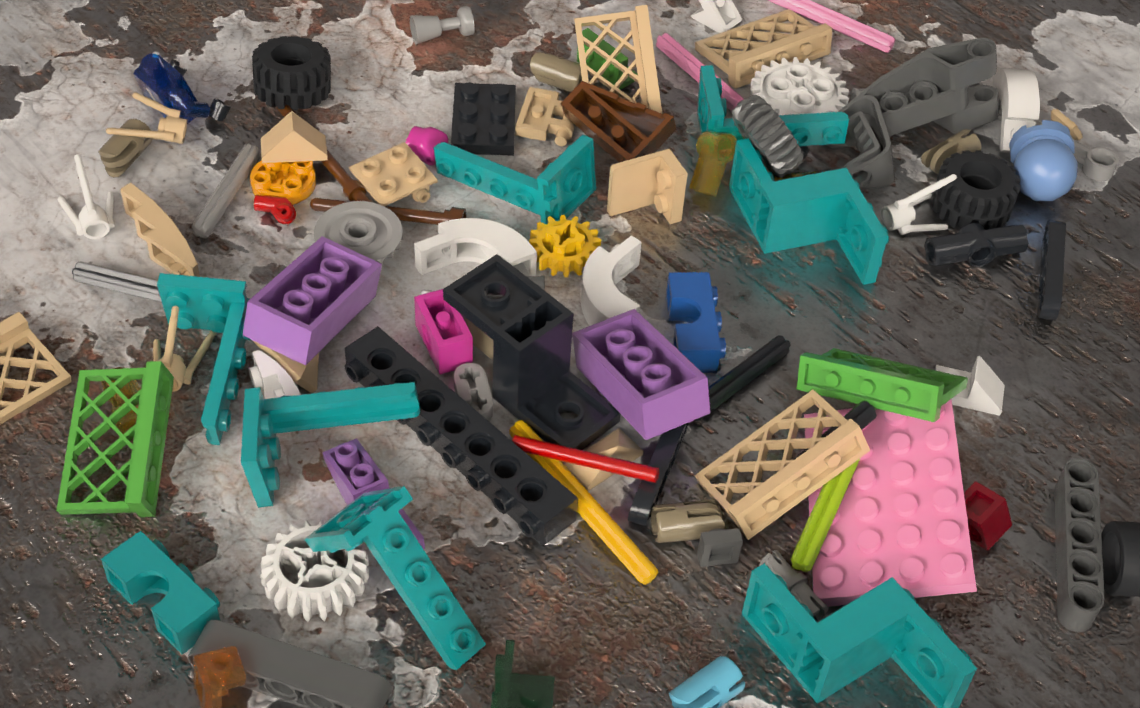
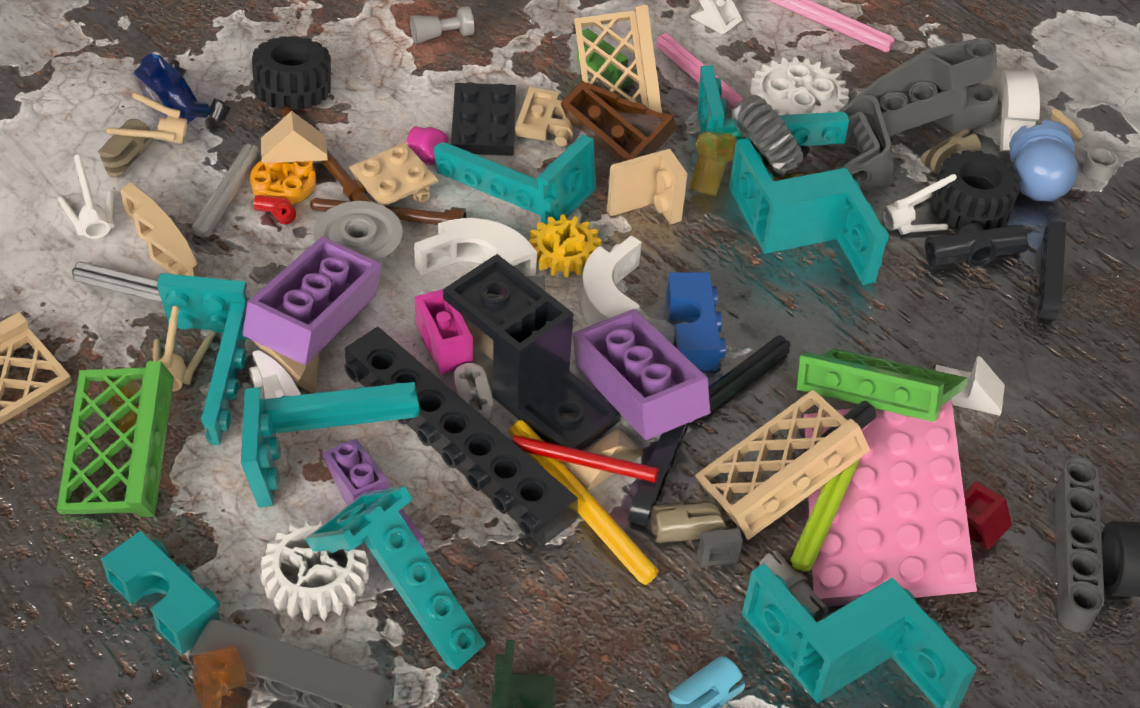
(556, 71): dark tan arm -> none
(809, 43): tan fence -> none

